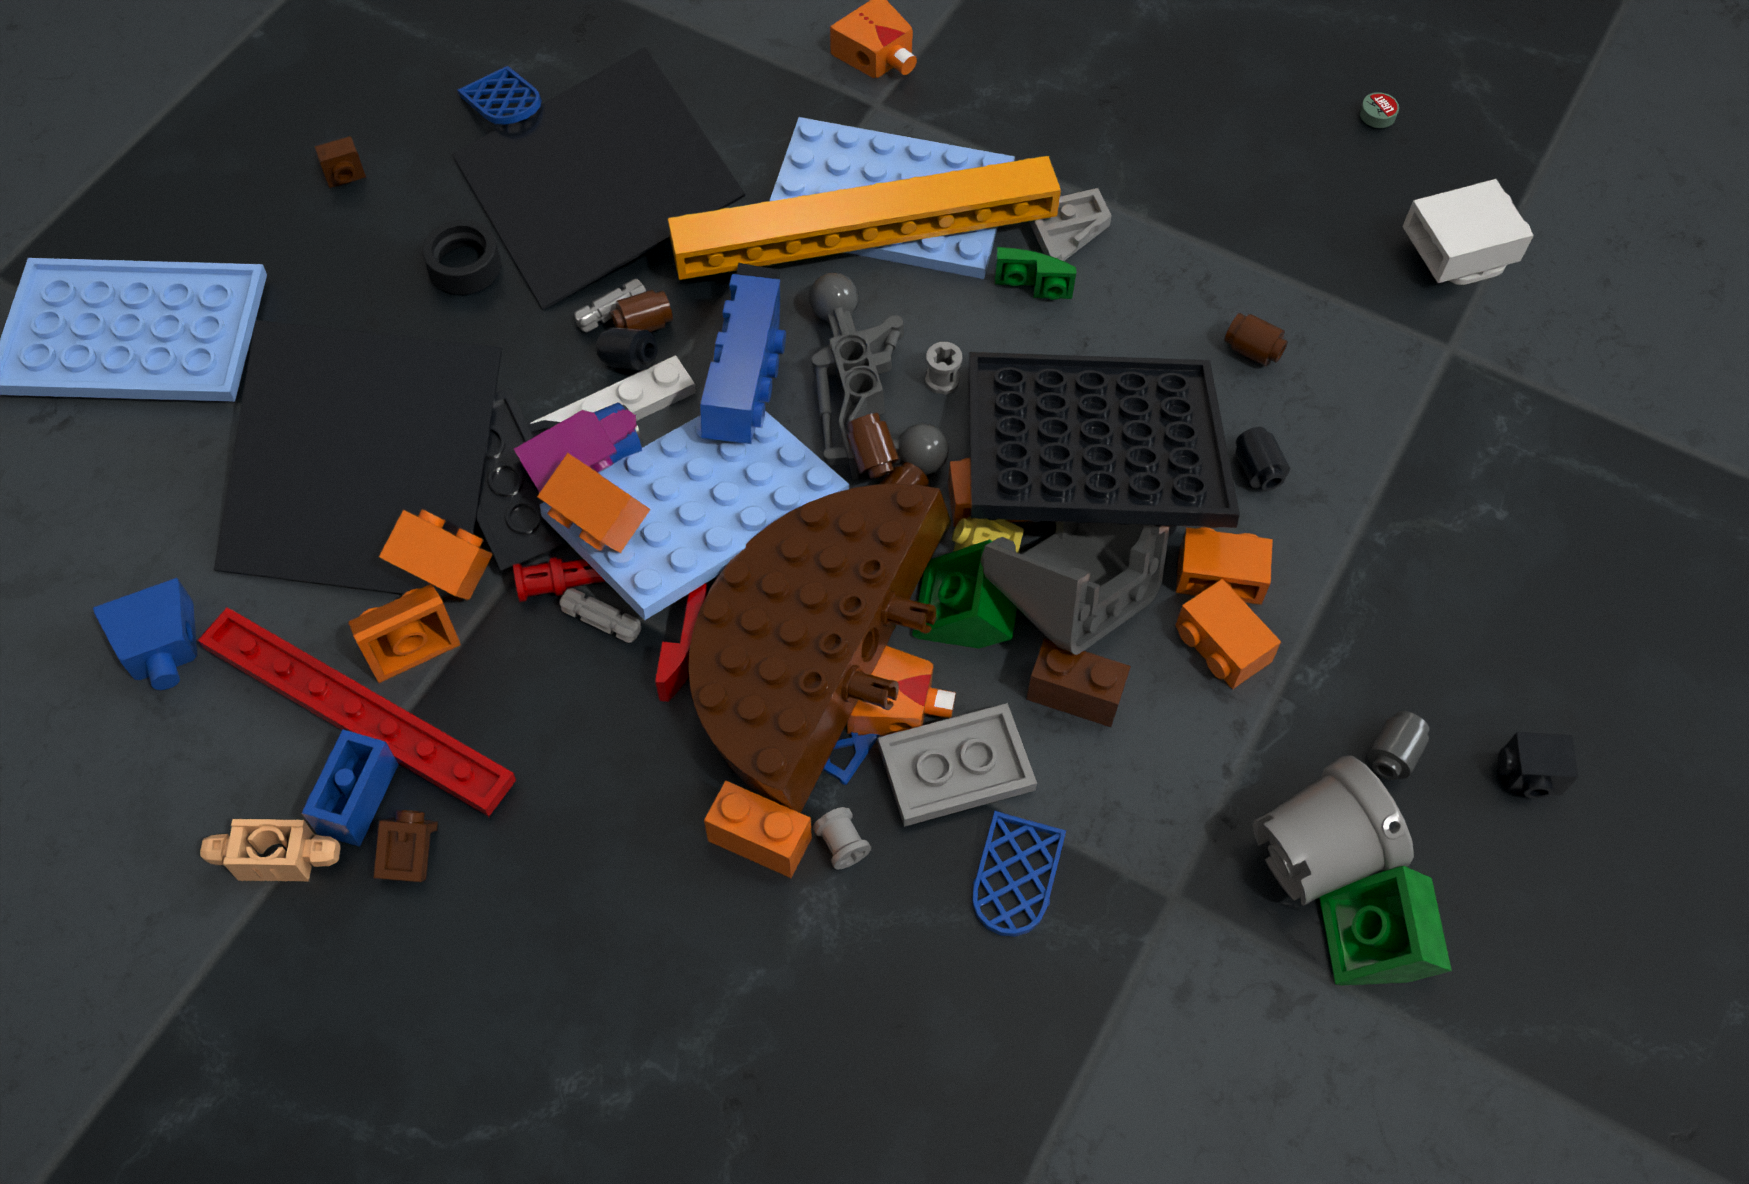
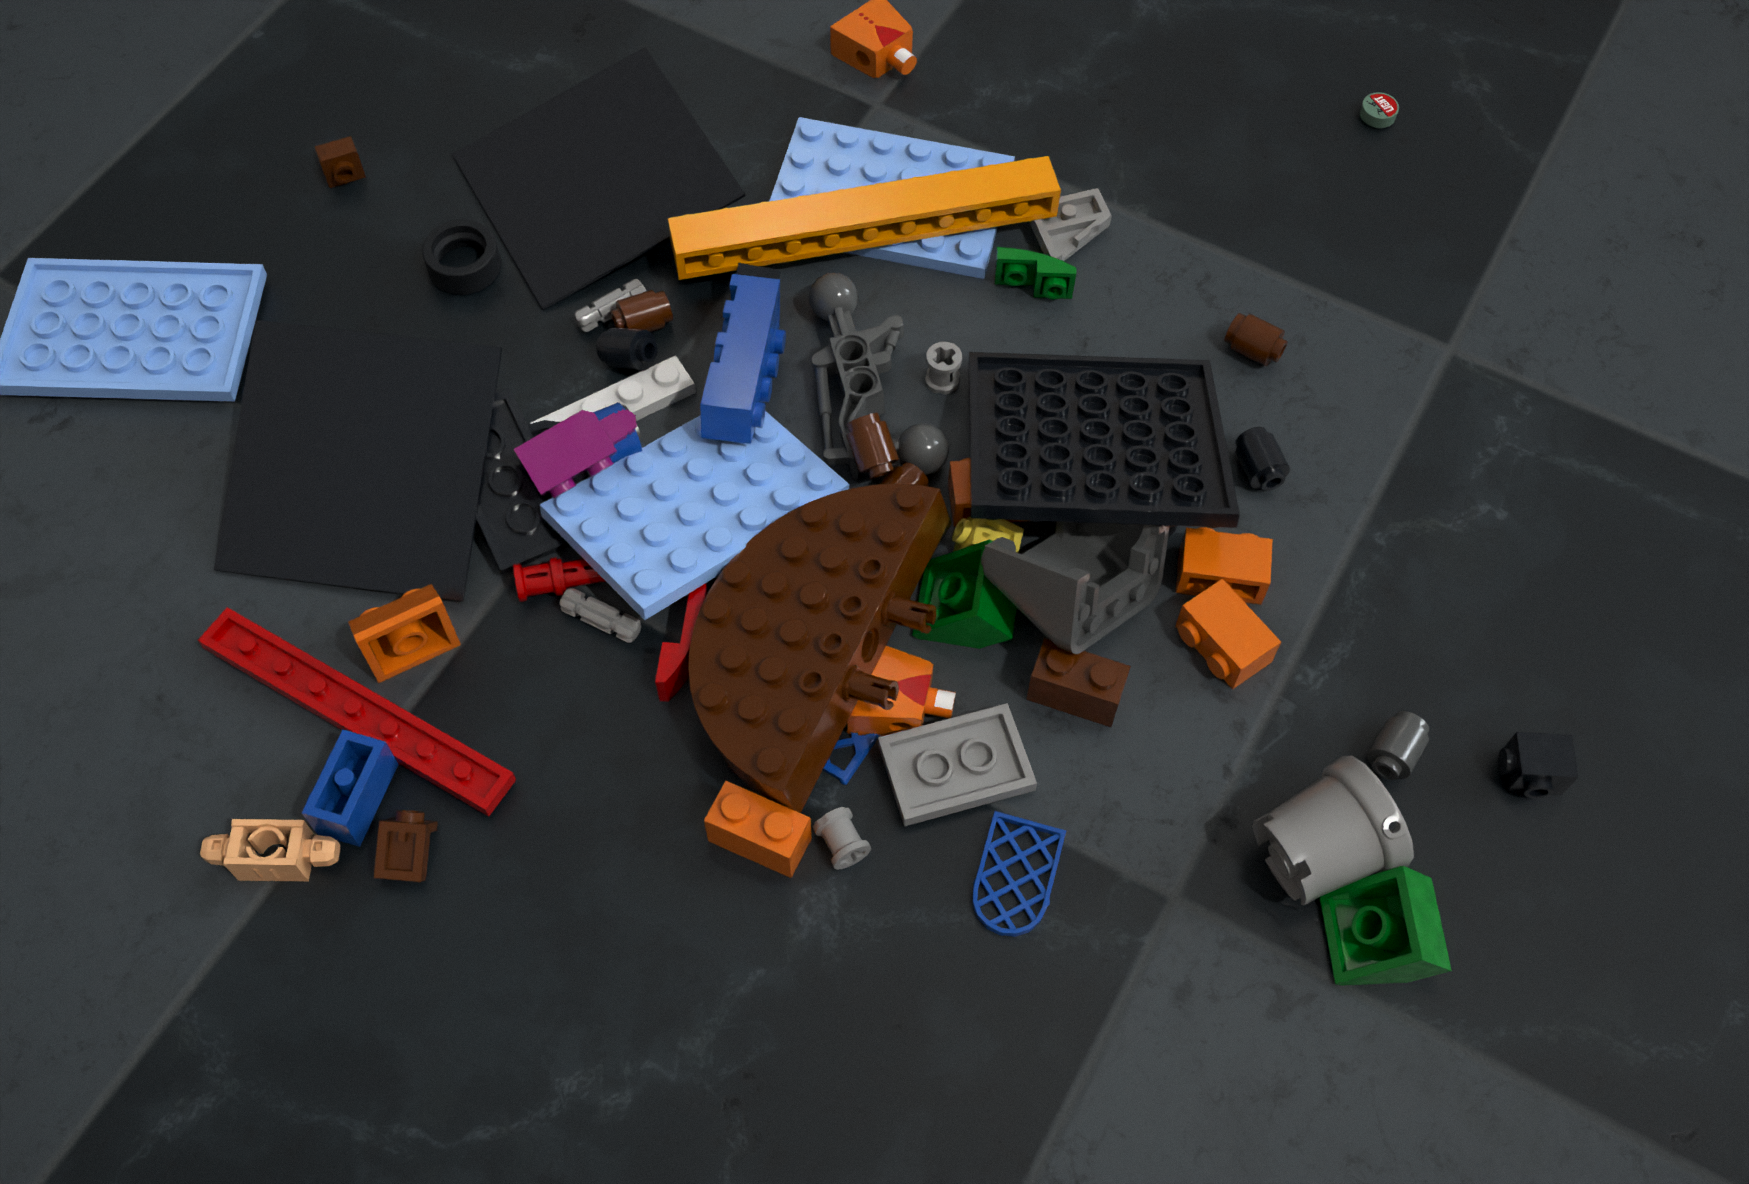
(152, 632): blue torso -> none
(435, 554): orange brick -> none
(500, 77): blue window -> none
(592, 503): orange brick -> none
(1468, 232): white brick -> none

